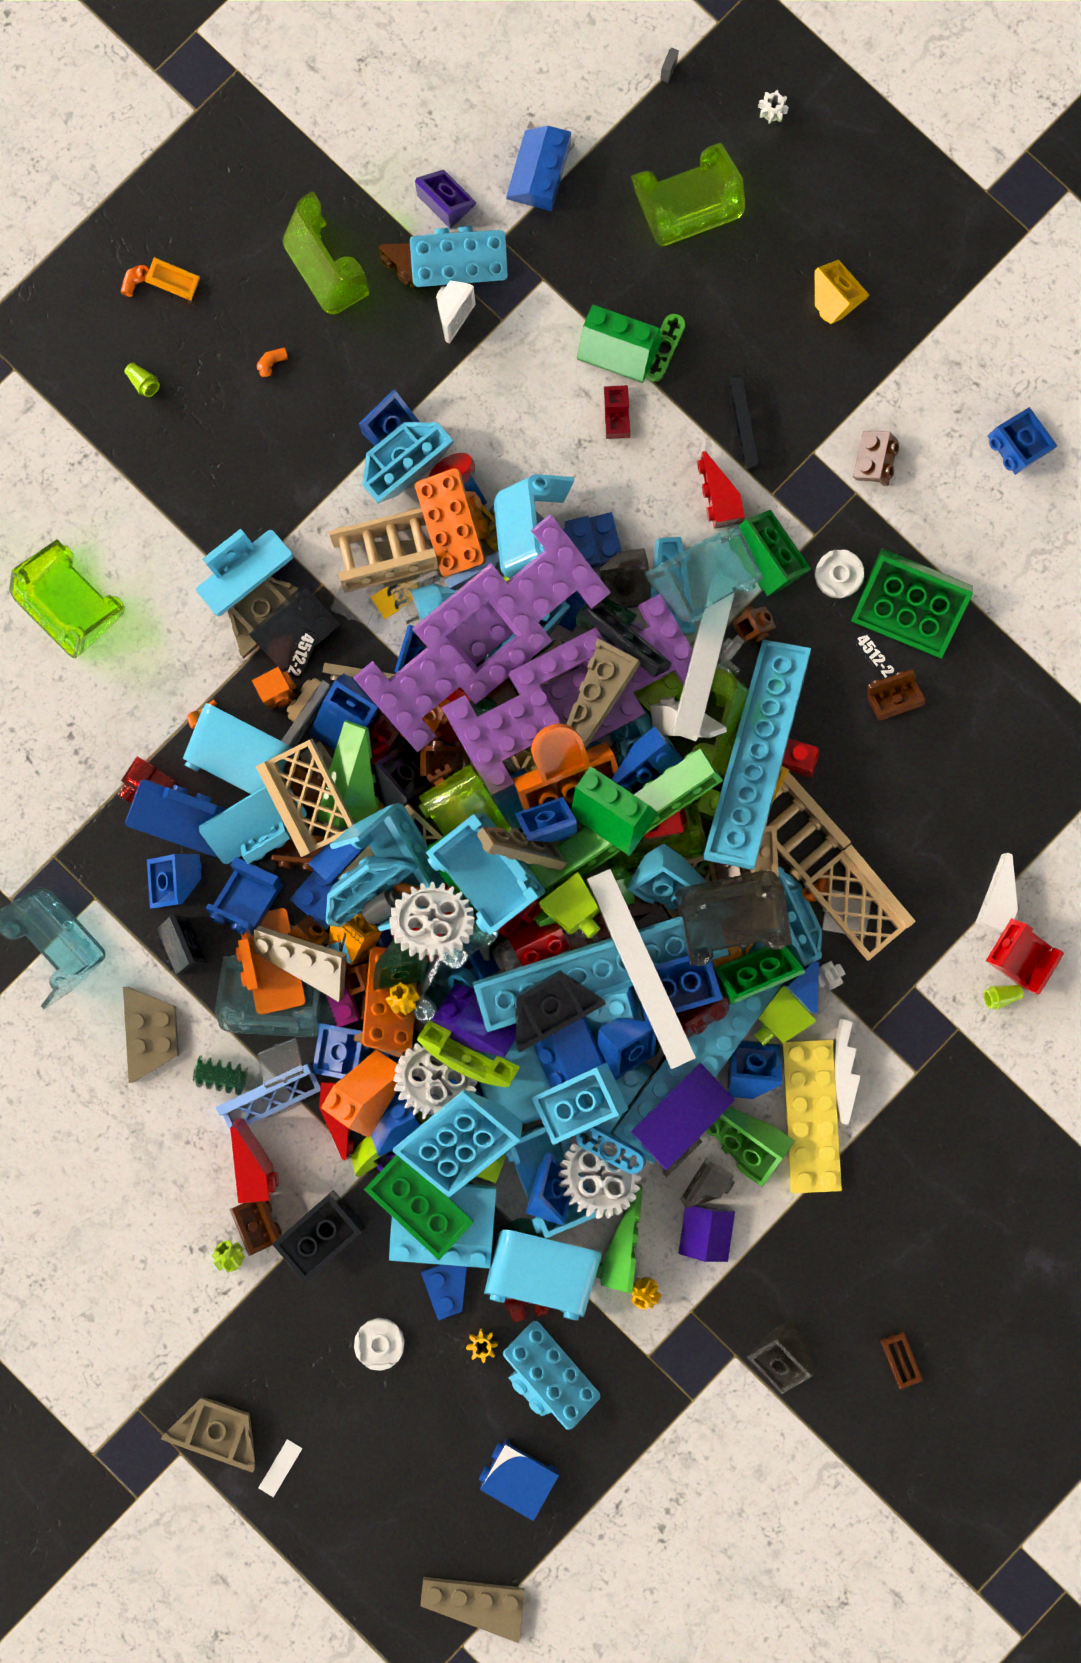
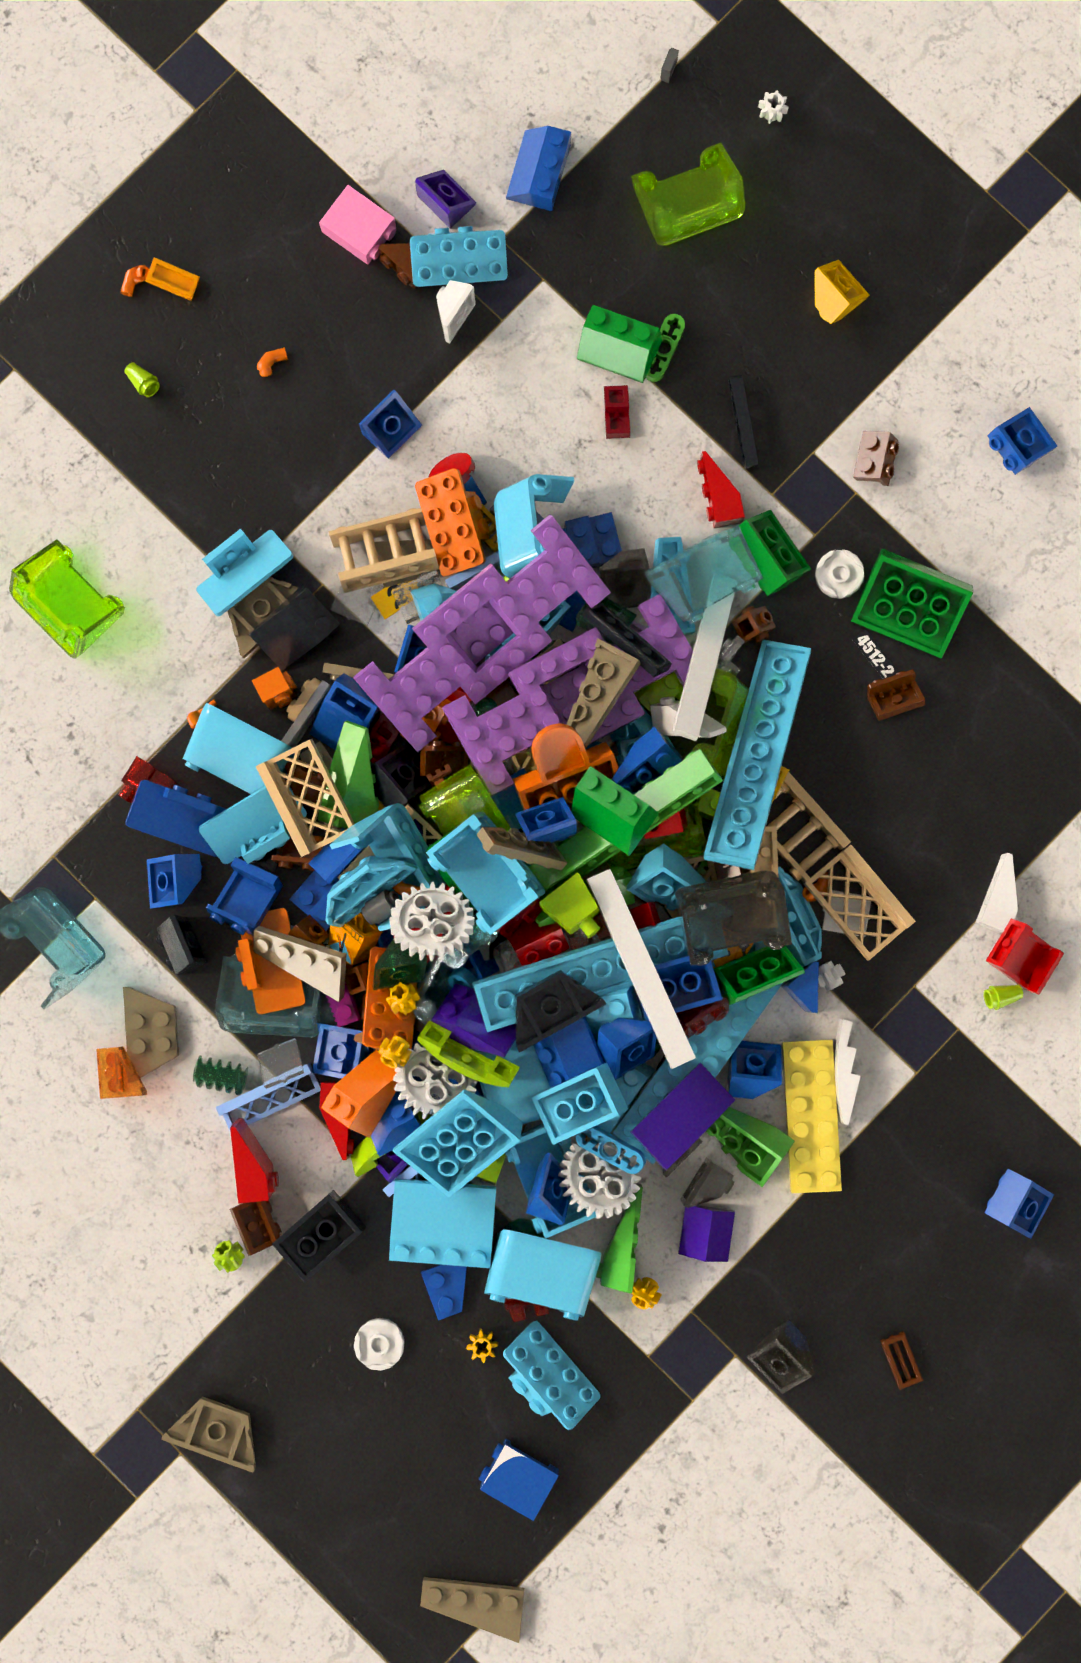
(117, 1074): none -> clear orange wing
(280, 1468): white sticker -> none
(301, 654): black sticker -> none
(332, 283): clear neon green windscreen -> none
(358, 225): none -> bright pink brick
(394, 1052): none -> yellow gear
(403, 458): medium azure wedge -> none
(419, 1207): green plate -> none
(645, 915): none -> red slope
(783, 1018): lime torso -> none
(800, 758): red torso -> none
(1019, 1203): none -> slope

